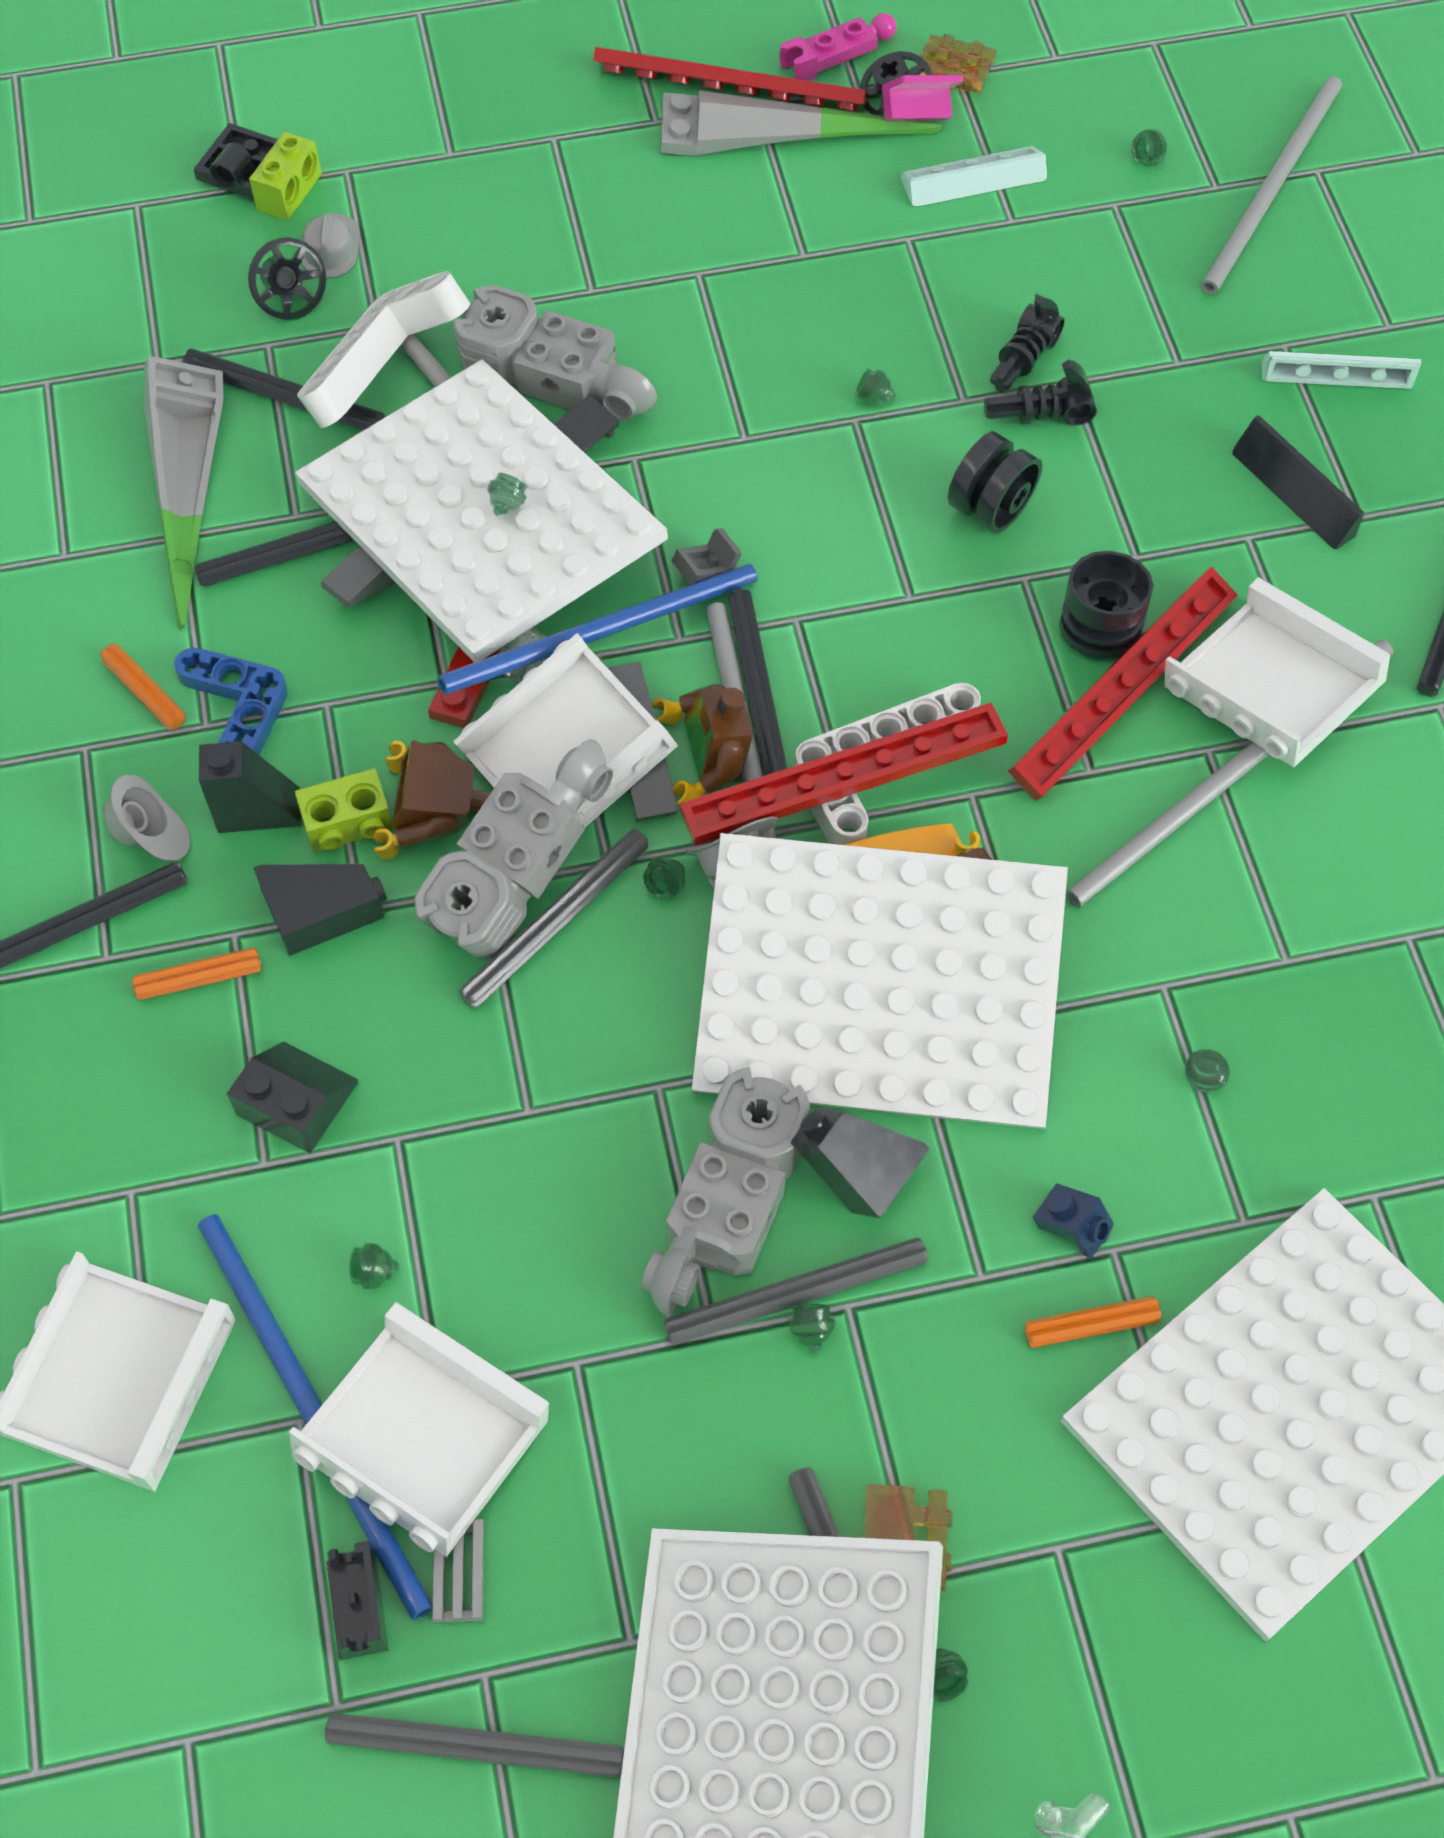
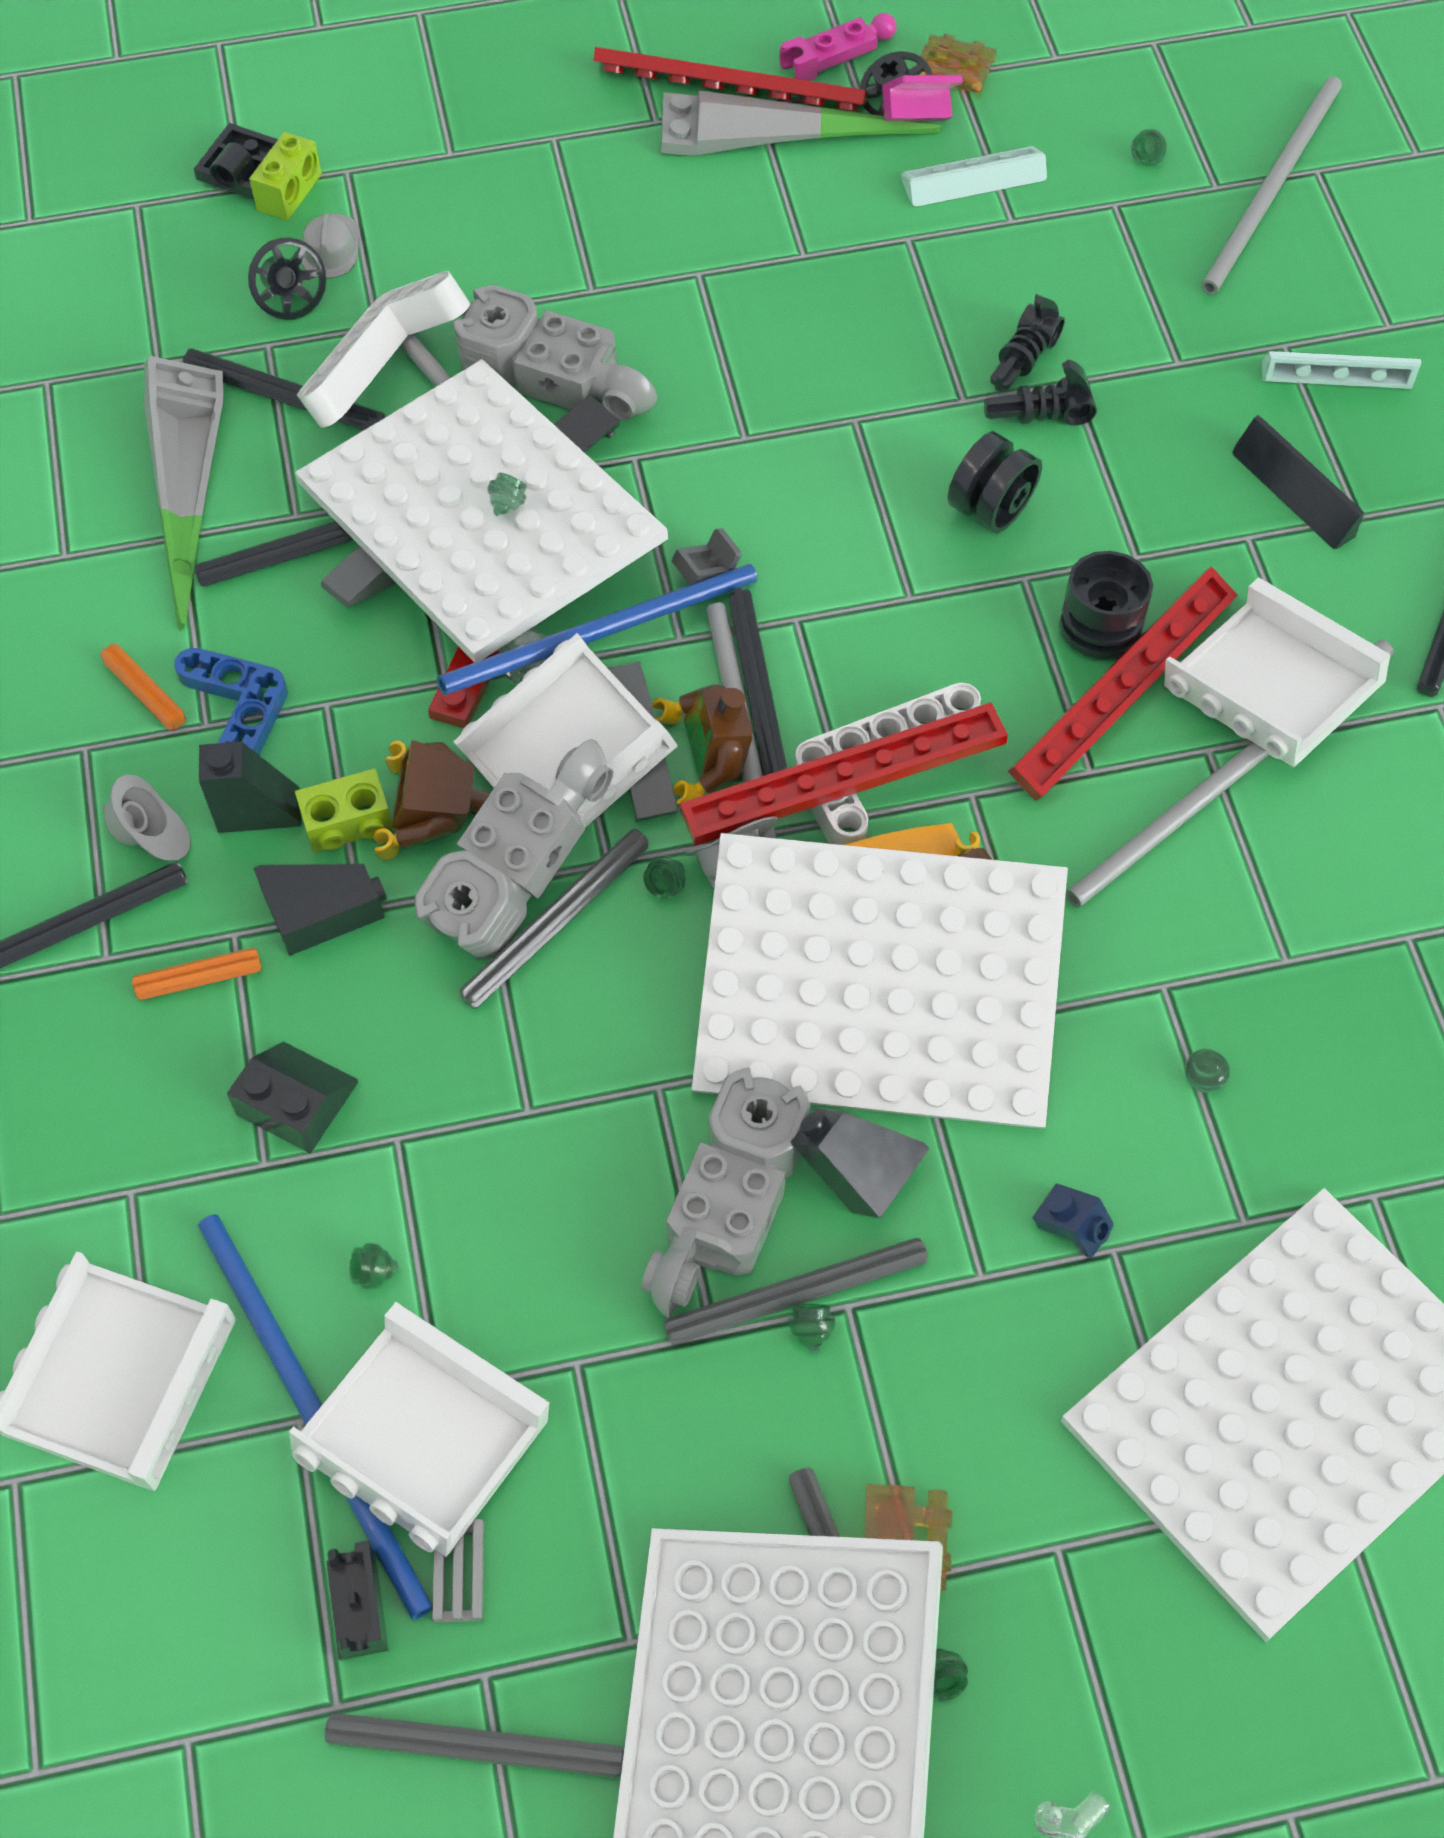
(874, 388): clear green plate -> none
(1092, 1322): orange axle -> none

